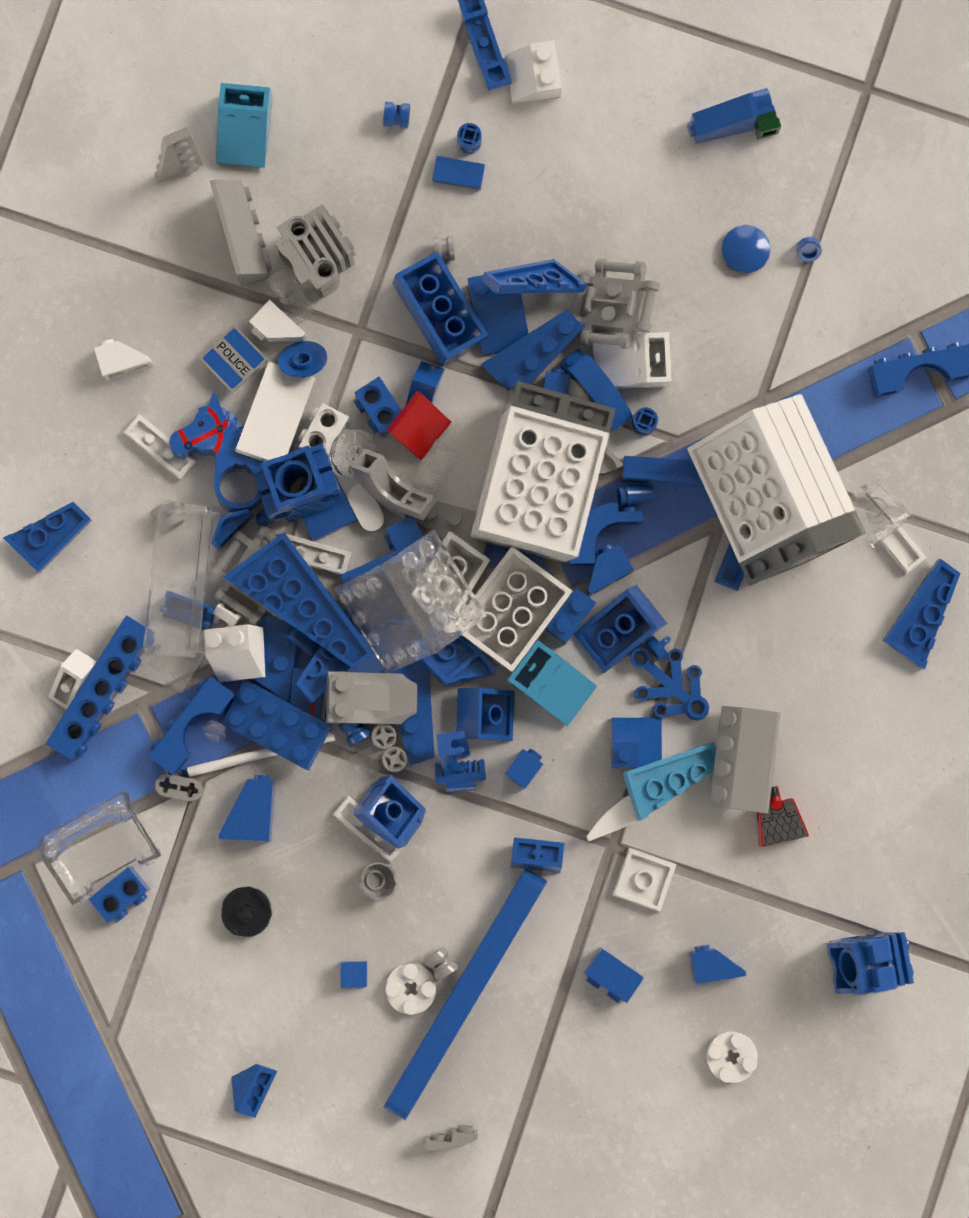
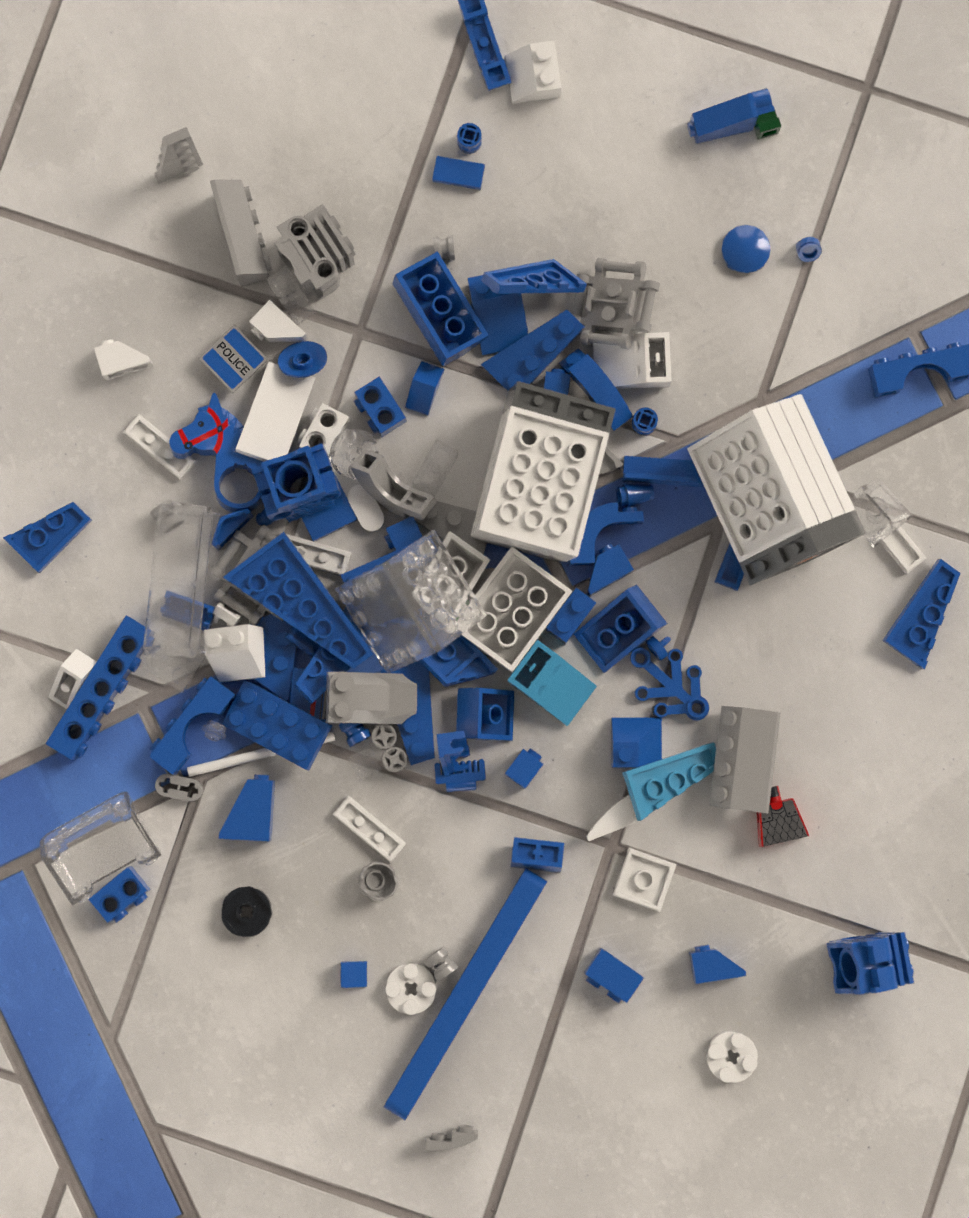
(243, 125): dark azure slope -> none
(251, 1088): blue slope -> none
(390, 811): blue slope -> none
(396, 114): blue wheel -> none
(419, 425): red tile -> none

